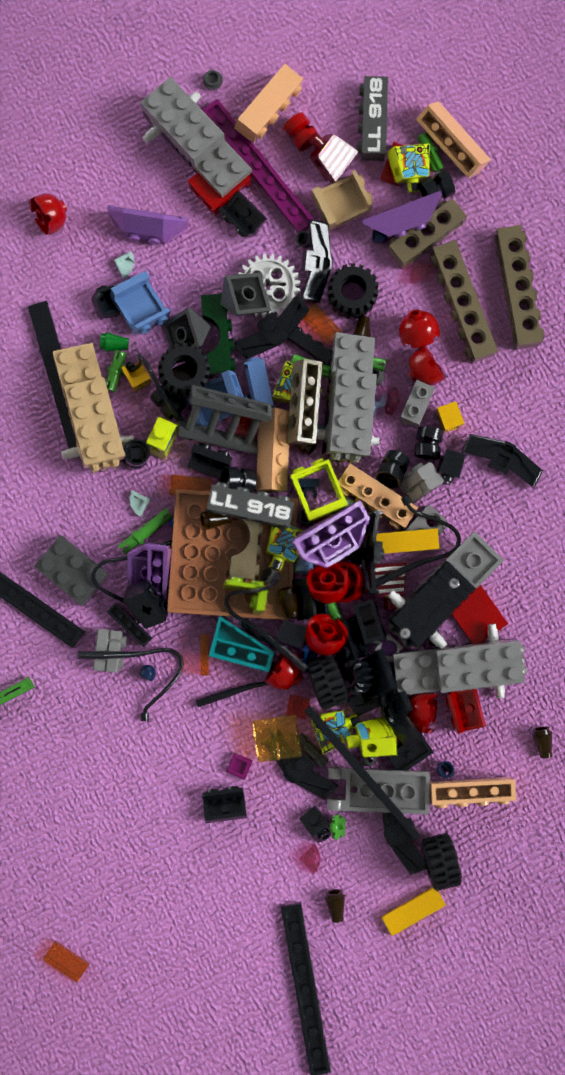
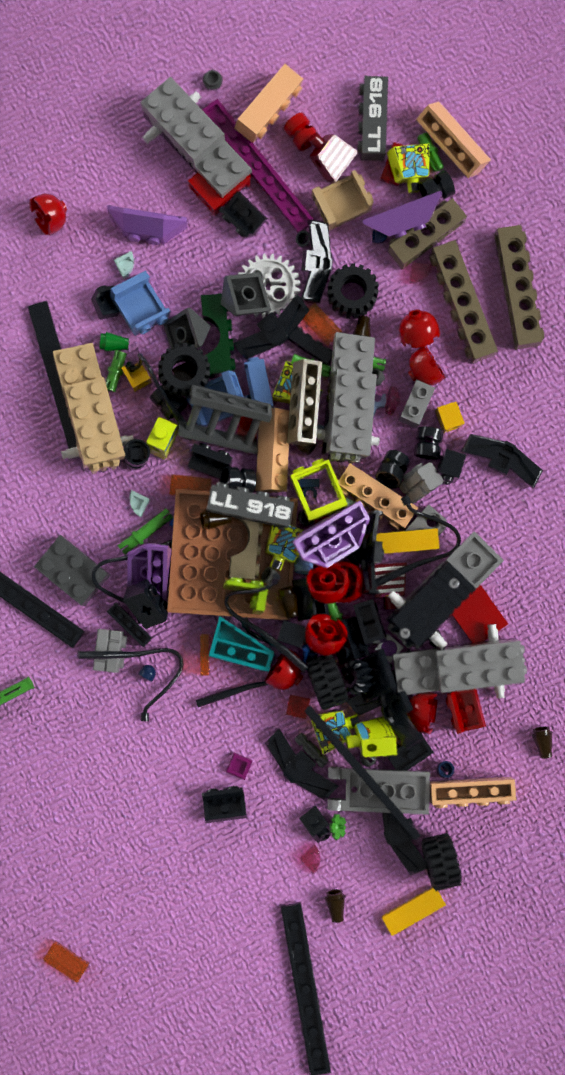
(277, 738): clear yellow slope -> none

